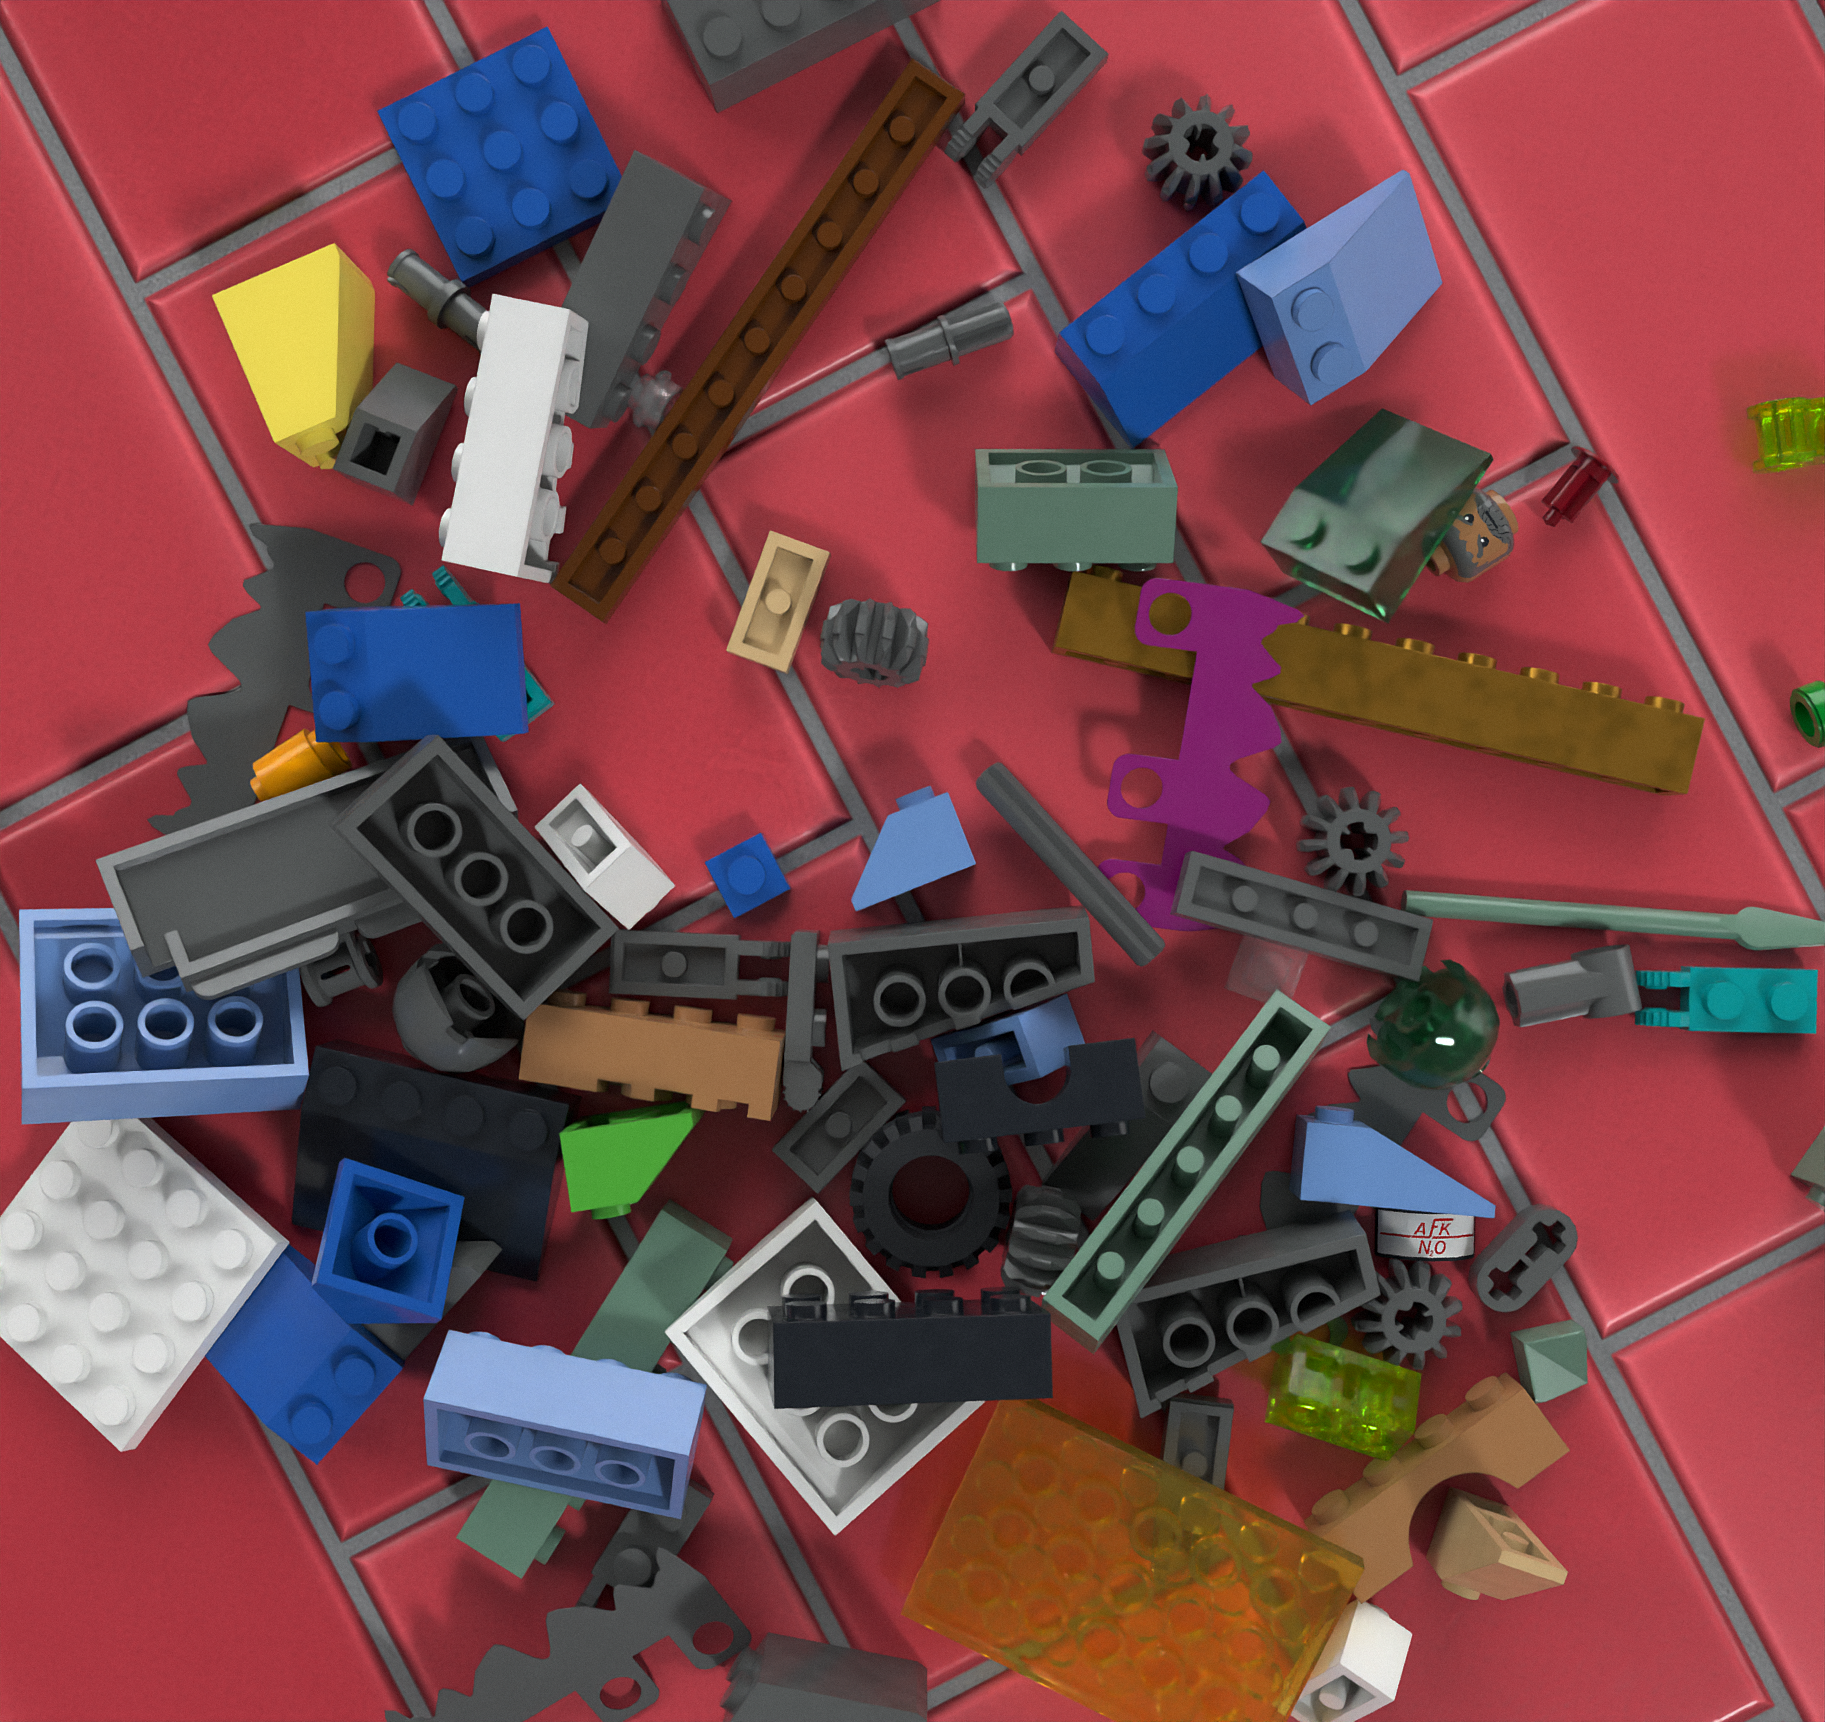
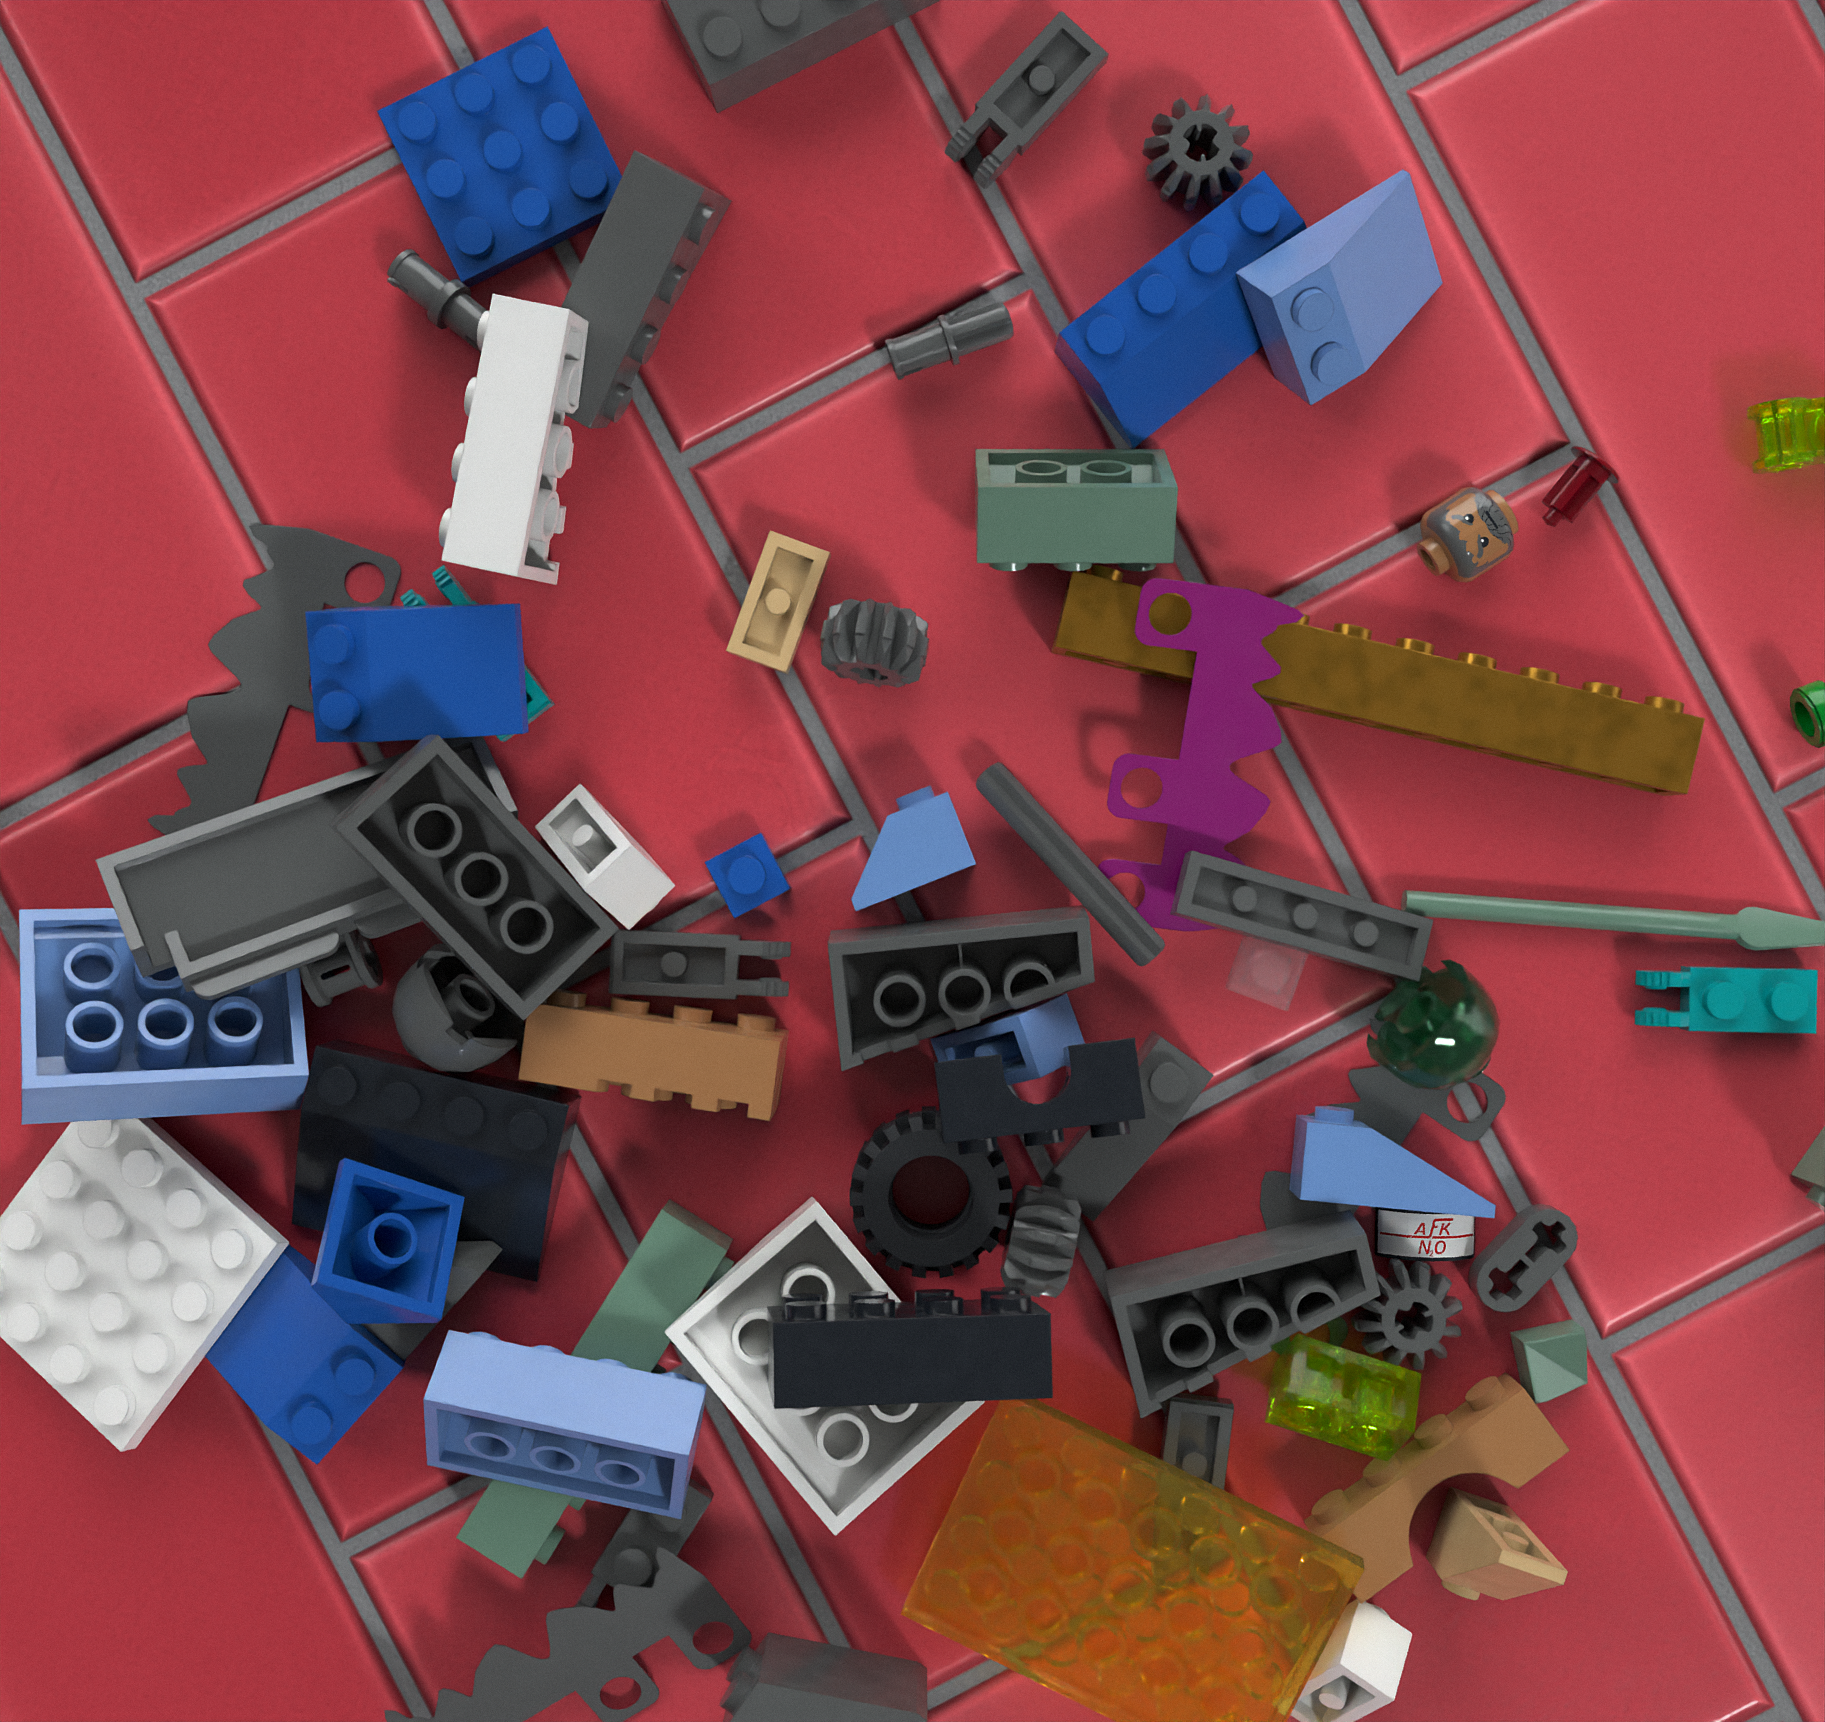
(297, 764): light orange brick -> none
(305, 348): light yellow slope -> none
(396, 433): dark grey slope -> none
(621, 1154): bright green slope -> none
(653, 399): clear plate -> none
(759, 341): reddish brown plate -> none
(804, 1022): dark grey hinge -> none
(838, 1125): dark grey plate -> none
(1184, 1171): sand green brick -> none
(1363, 821): dark grey gear -> none
(1375, 512): clear green slope -> none
(1591, 984): dark grey piece -> none

